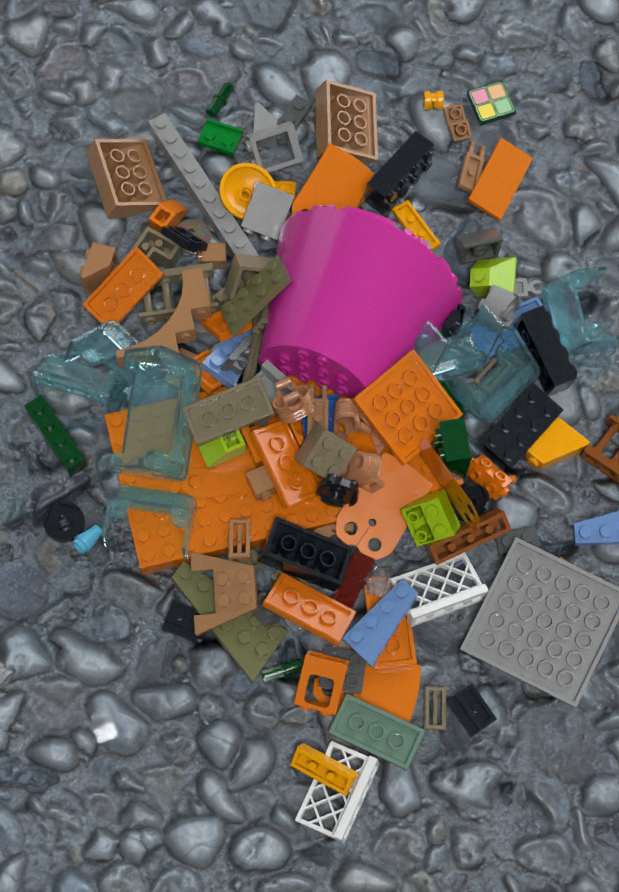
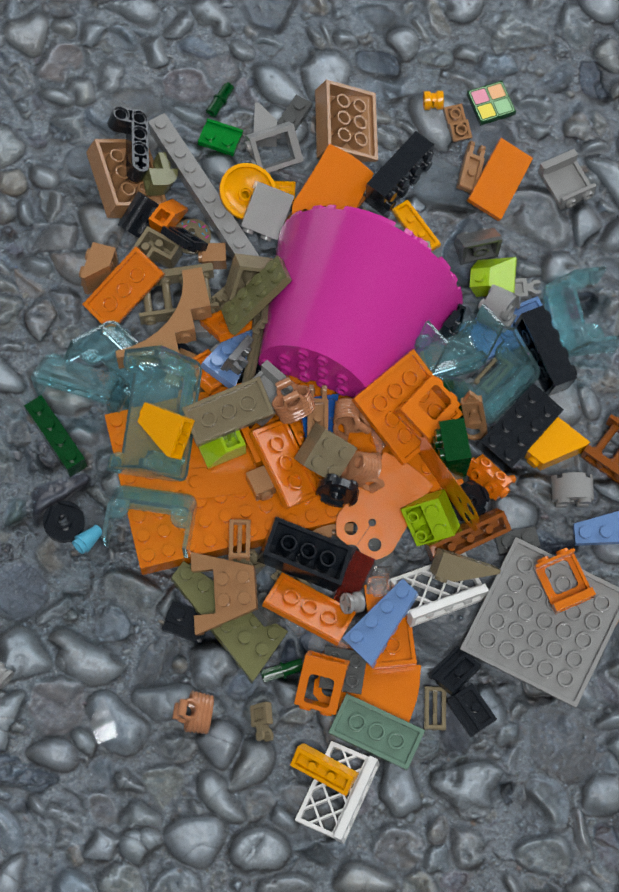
(135, 126): none -> black beam
(137, 214): none -> black plate
(160, 177): none -> olive brick
(166, 429): none -> light orange slope
(201, 712): none -> nougat piece
(261, 719): none -> dark tan plate
(352, 602): none -> light grey wheel
(416, 418): none -> orange window
(454, 671): none -> black plate
(457, 567): none -> dark tan slope
(474, 414): none -> medium nougat plate
(566, 180): none -> light grey panel
(569, 598): none -> orange window
(572, 489): none -> light grey brick

